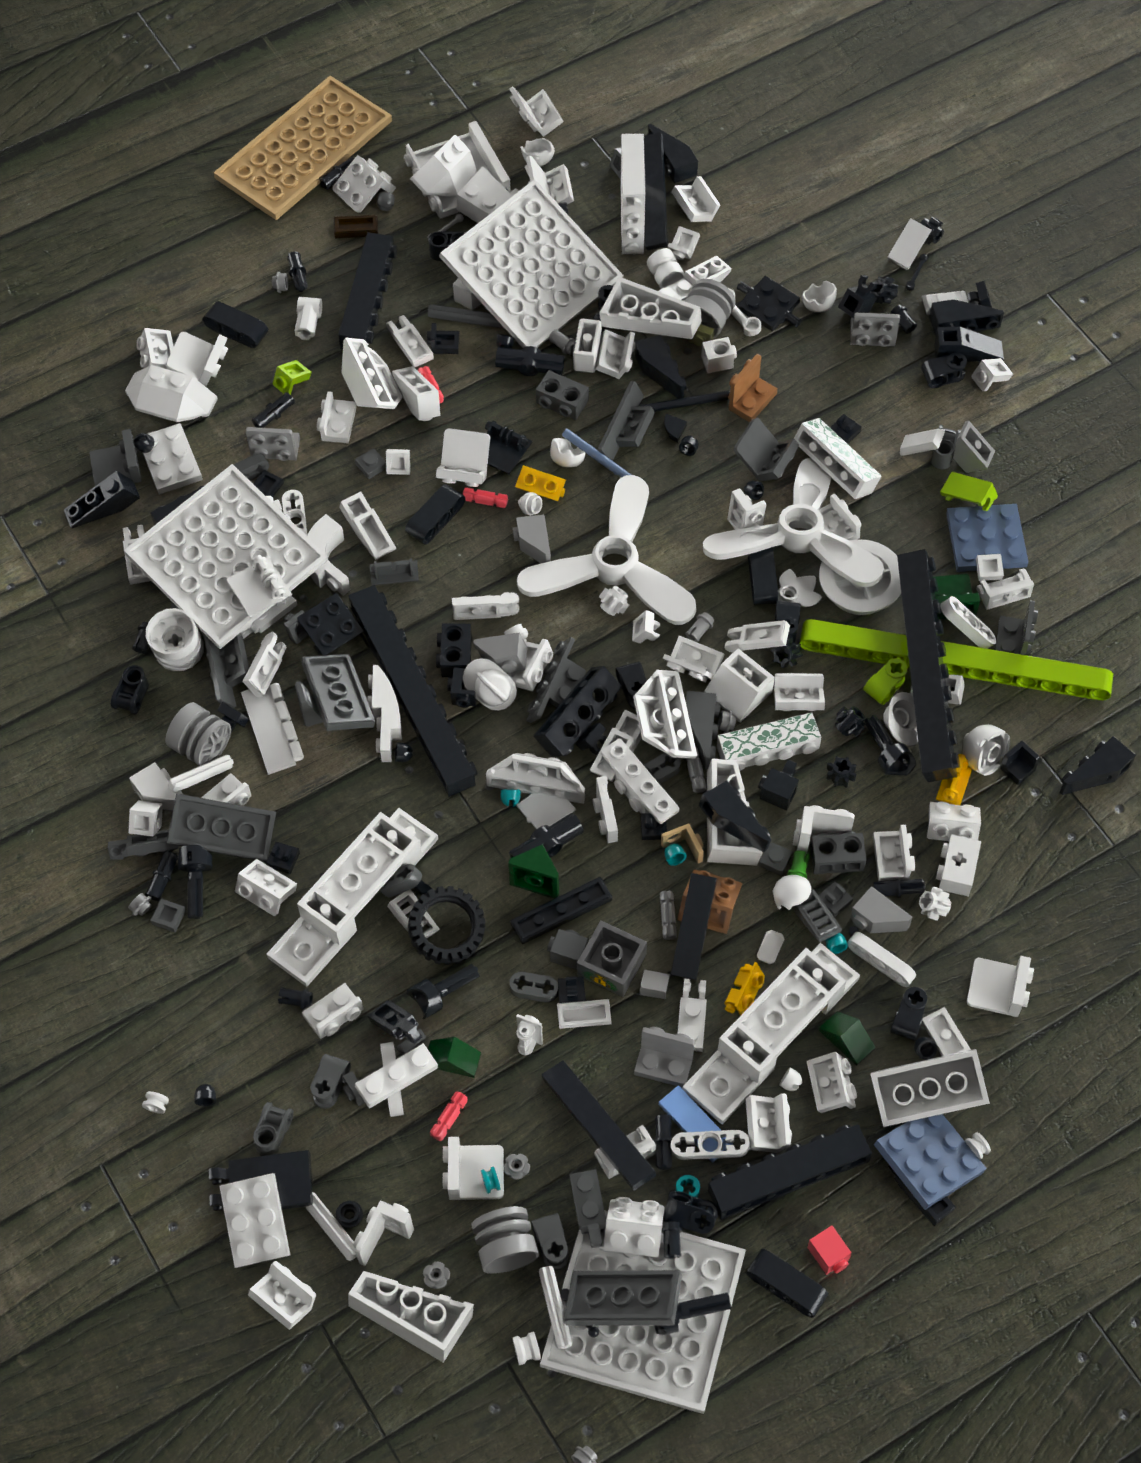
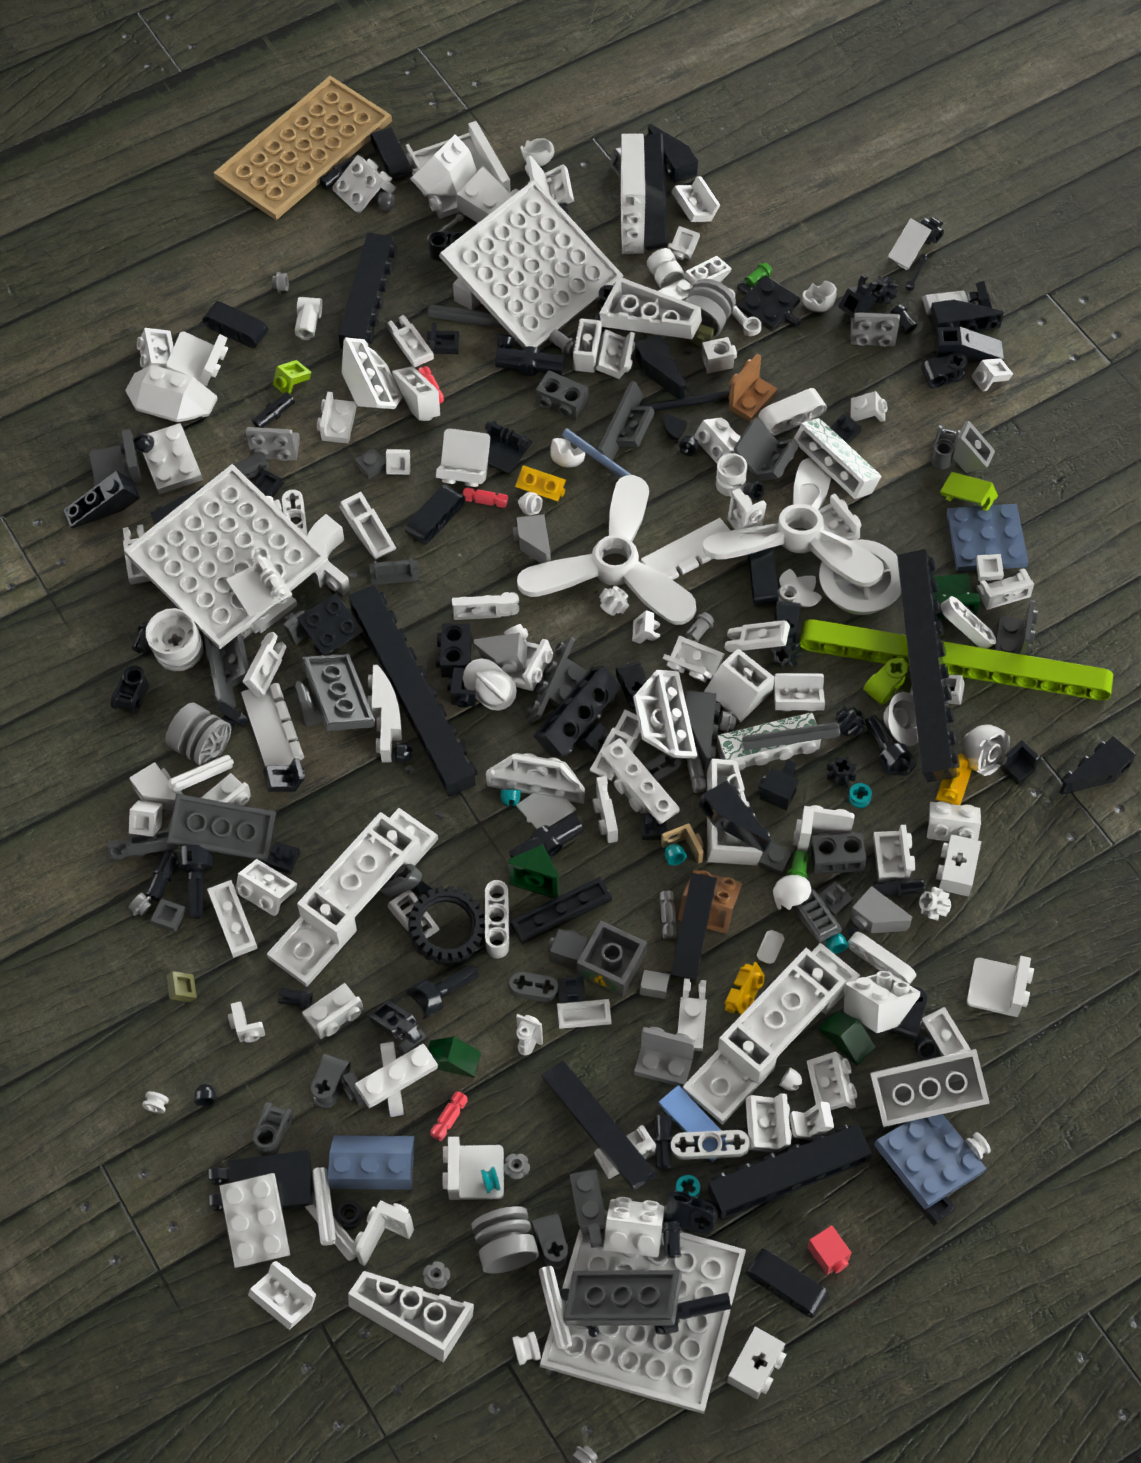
(181, 986): none -> olive plate
(232, 918): none -> white plate
(245, 1032): none -> white bracket
(284, 777): none -> black bracket
(297, 271): black axle -> none
(323, 1206): none -> white axle
(355, 226): dark brown tile -> none
(371, 1162): none -> sand blue slope
(390, 153): none -> black beam
(493, 908): none -> white beam
(538, 110): white bracket -> none
(684, 551): none -> white windscreen
(716, 437): none -> white bracket
(731, 473): none -> white wheel
(758, 274): none -> bright green pin
(762, 1347): none -> white brick
(791, 736): none -> dark grey axle
(792, 411): none -> white beam
(813, 1122): none -> white bracket
(867, 793): none -> teal bush
(868, 406): none -> white bracket
(879, 1000): none -> white slope
(921, 442): white tile -> none

